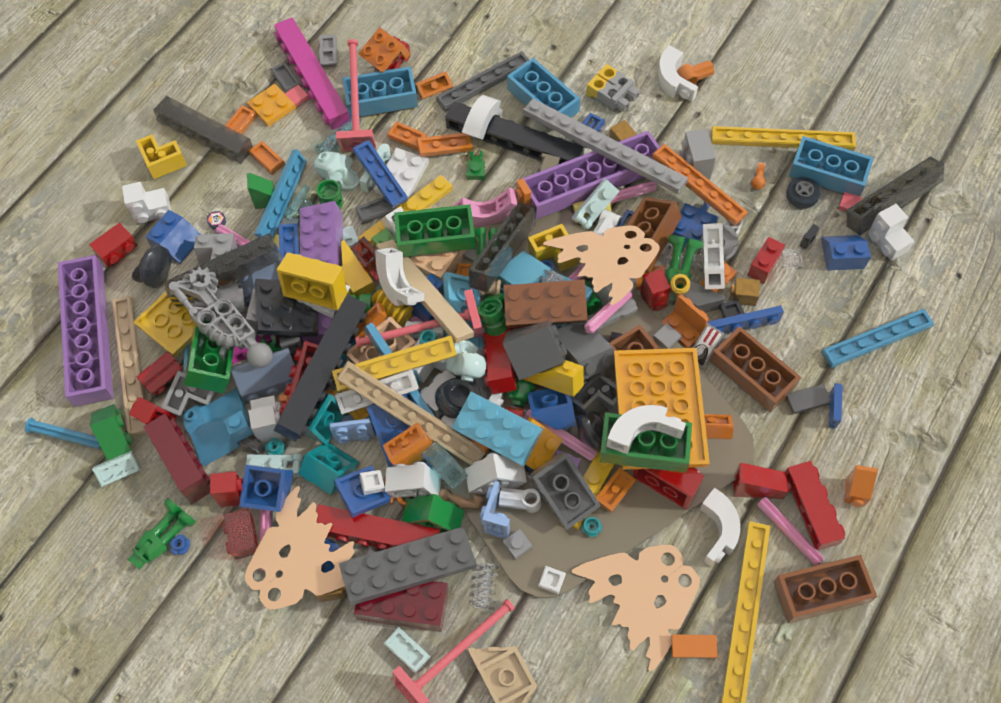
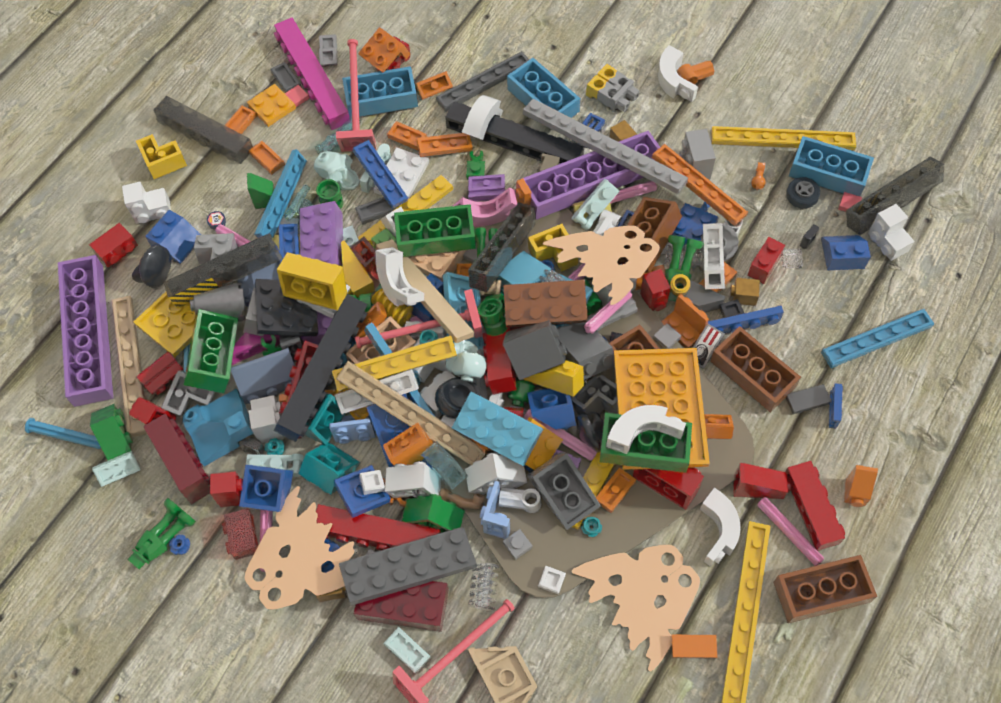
(202, 285): light grey arm -> none
(486, 187): none -> medium lavender plate

